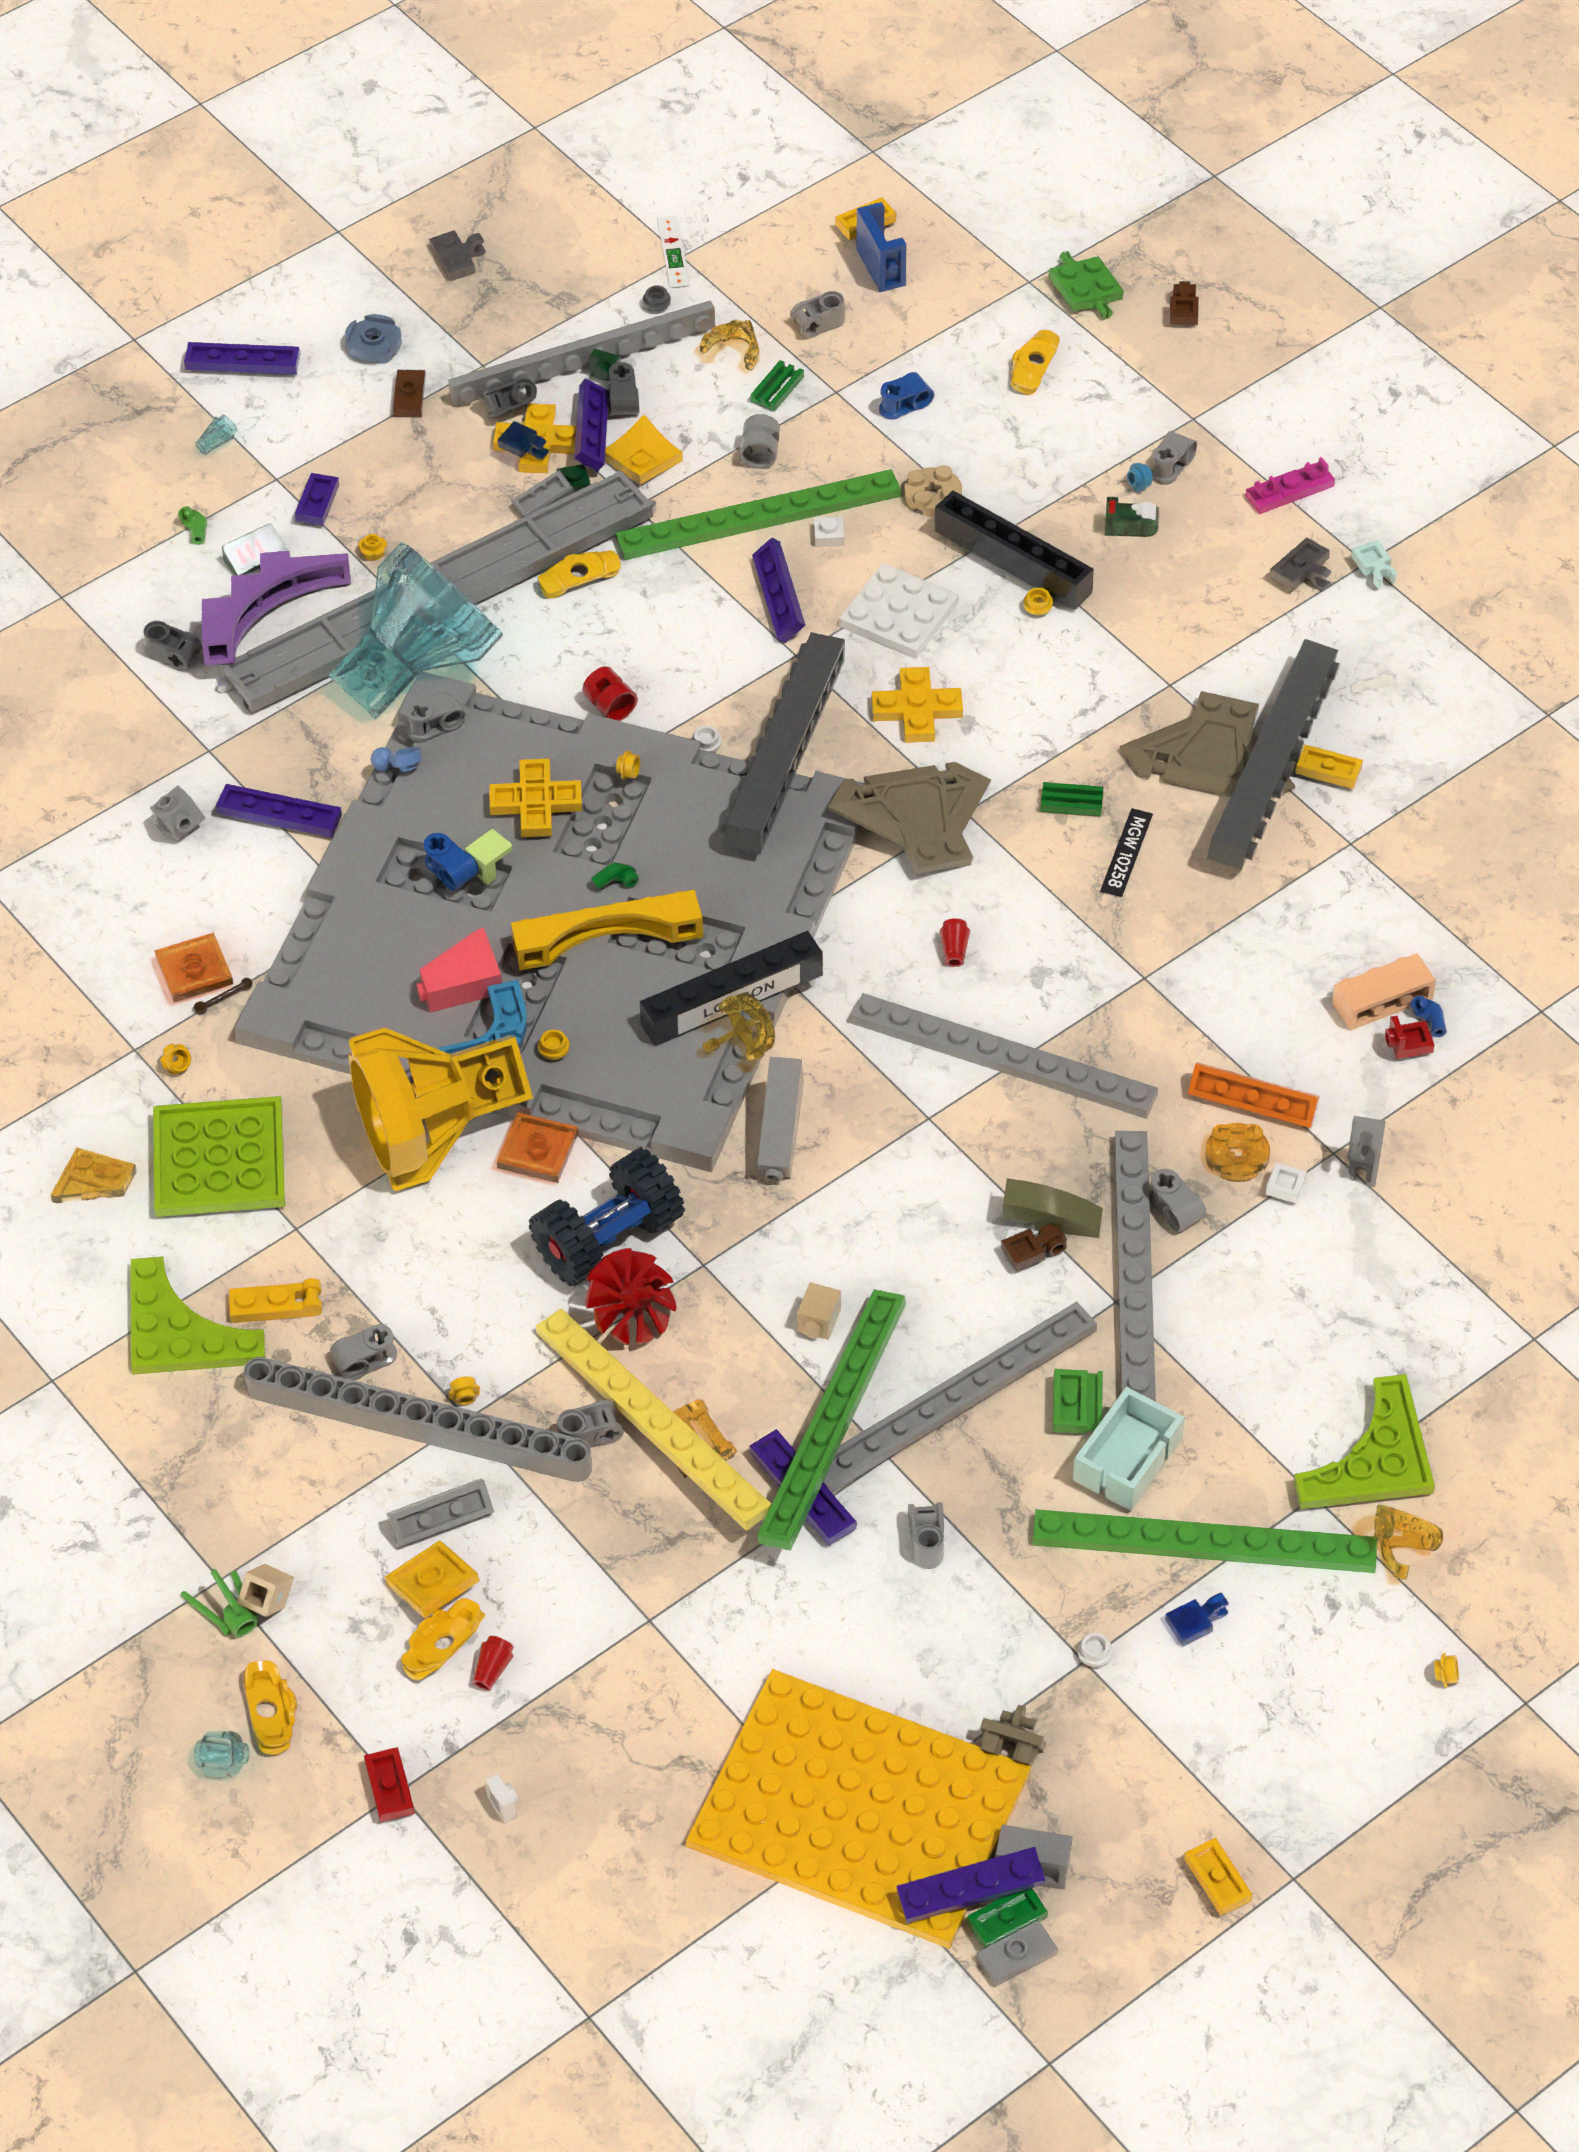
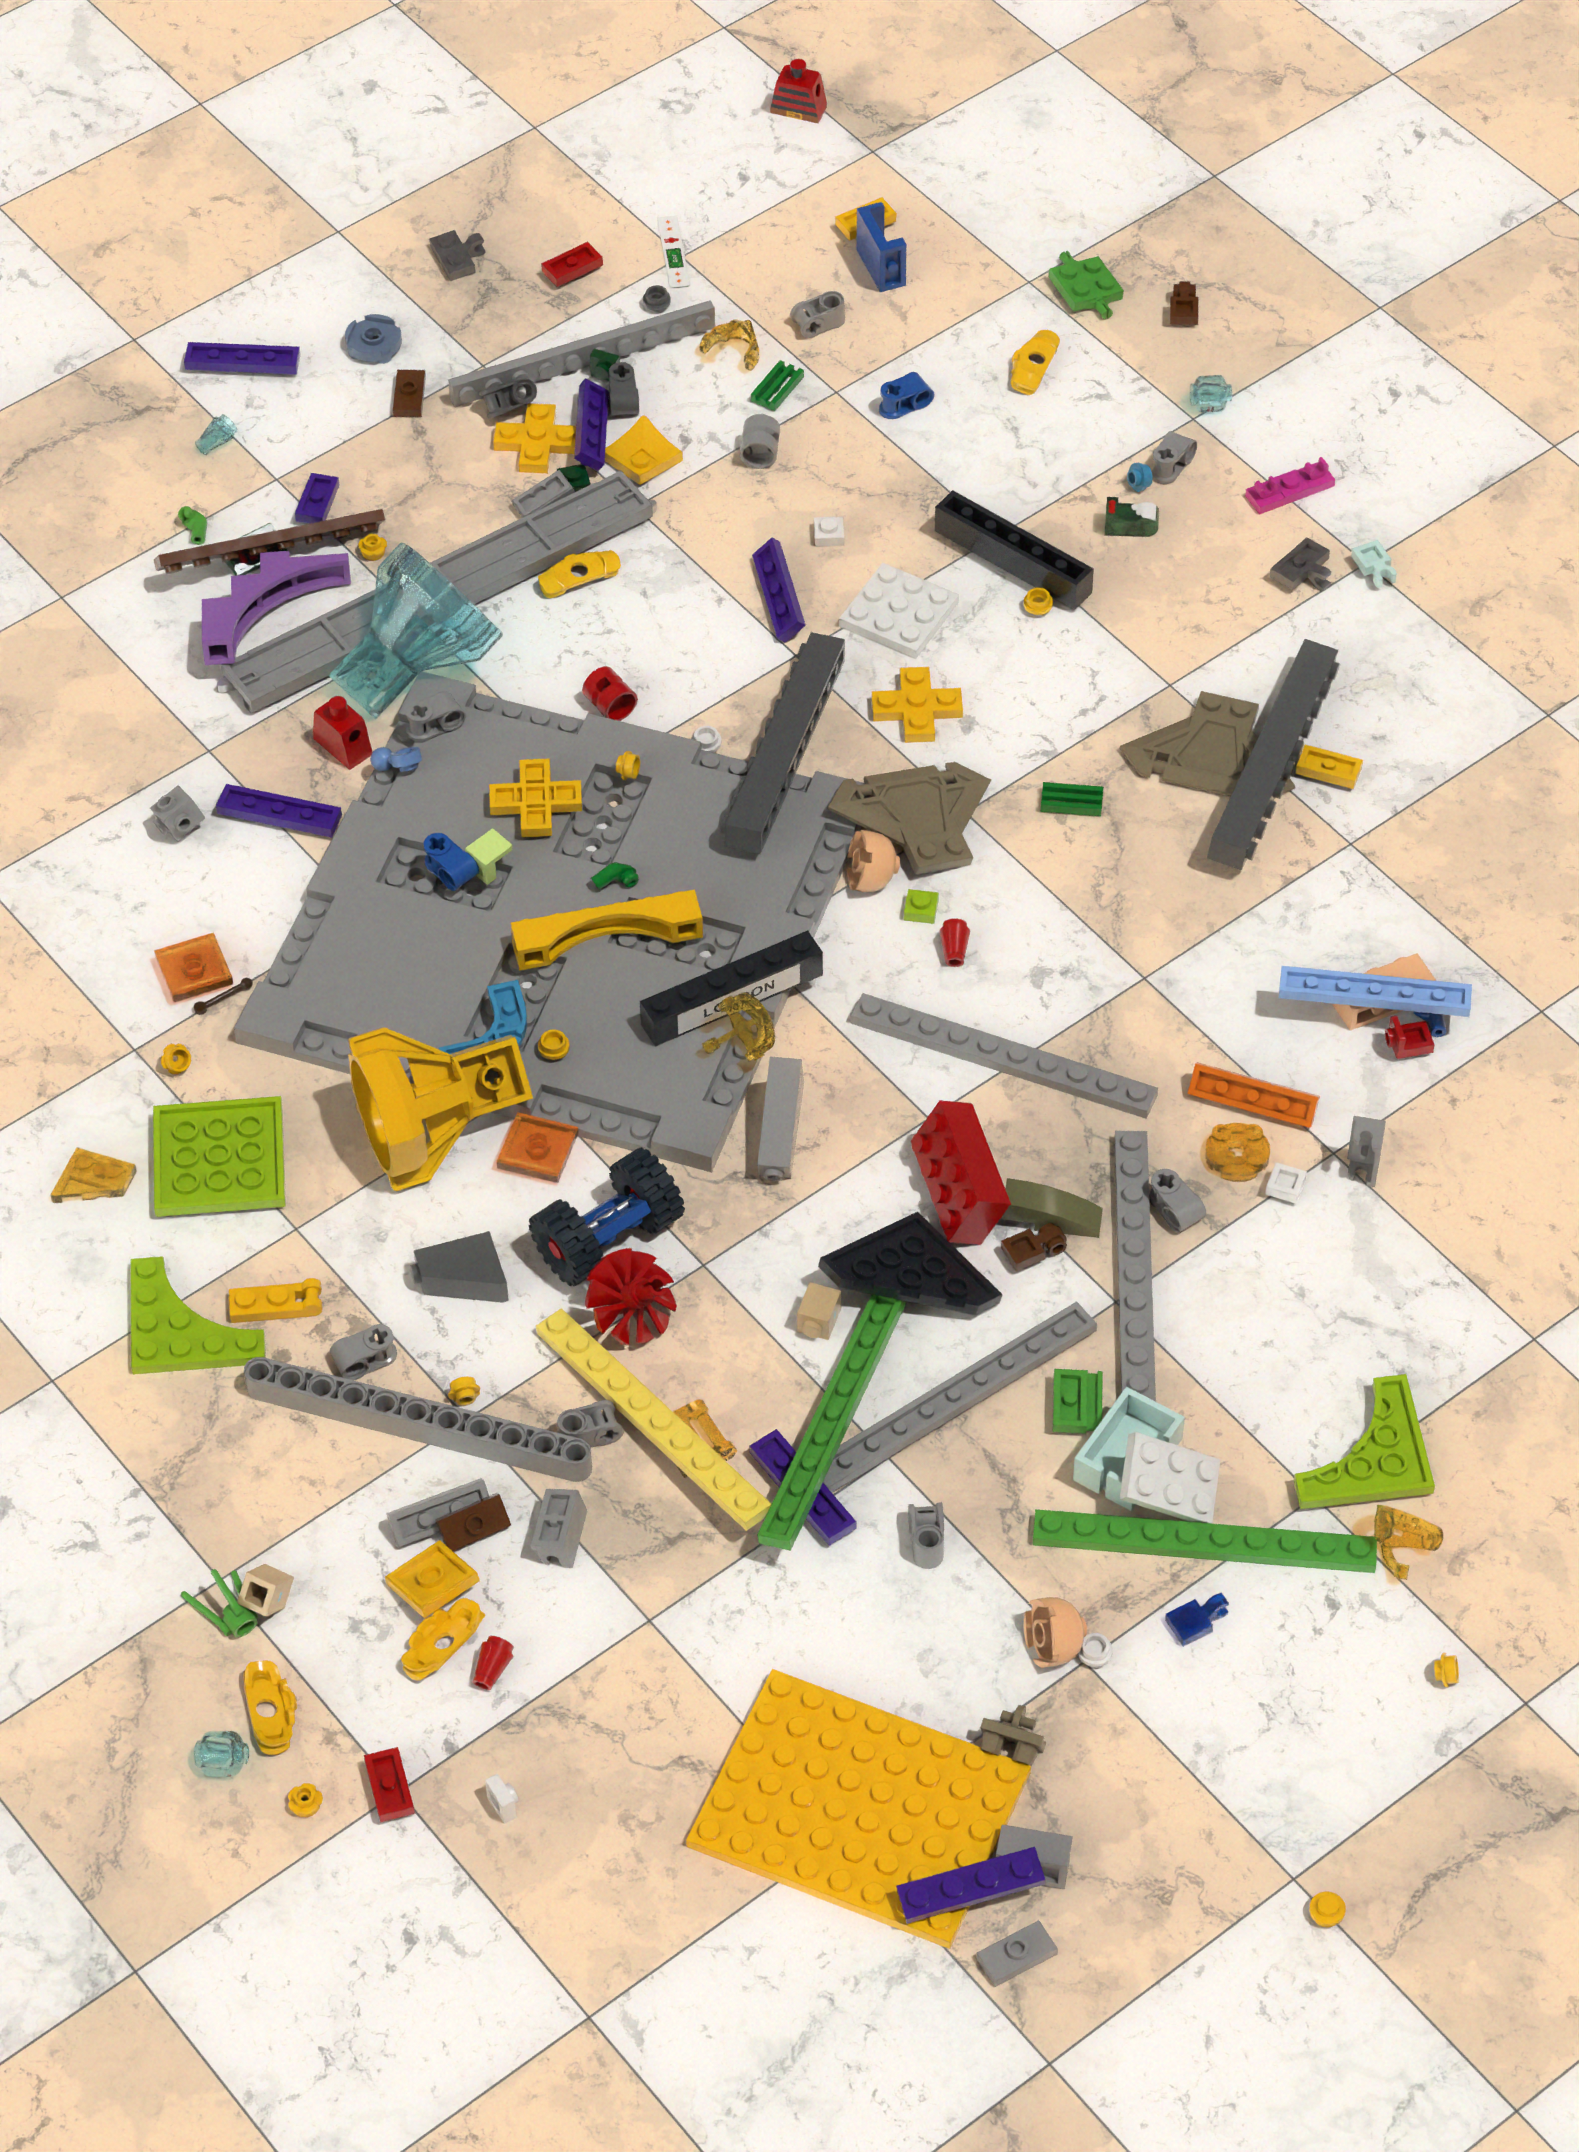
(169, 644): dark grey piece -> none
(257, 544): none -> reddish brown plate
(308, 1807): none -> yellow plate
(342, 732): none -> red torso
(459, 974): coral slope -> none
(461, 1269): none -> dark grey slope
(473, 1522): none -> reddish brown plate
(522, 439): clear blue plate -> none
(559, 1526): none -> light grey hinge
(572, 264): none -> red plate
(757, 514): bright green plate -> none
(799, 93): none -> torso
(872, 861): none -> light nougat cylinder
(911, 1265): none -> black plate
(921, 906): none -> lime plate
(932, 478): tan plate -> none
(960, 1172): none -> red brick
(1006, 1916): green plate -> none
(1054, 1630): none -> light nougat cylinder
(1126, 852): black sticker -> none
(1169, 1478): none -> white plate
(1210, 393): none -> clear light blue head
(1218, 1876): yellow plate -> none
(1327, 1909): none -> yellow plate
(1375, 991): none -> light blue plate

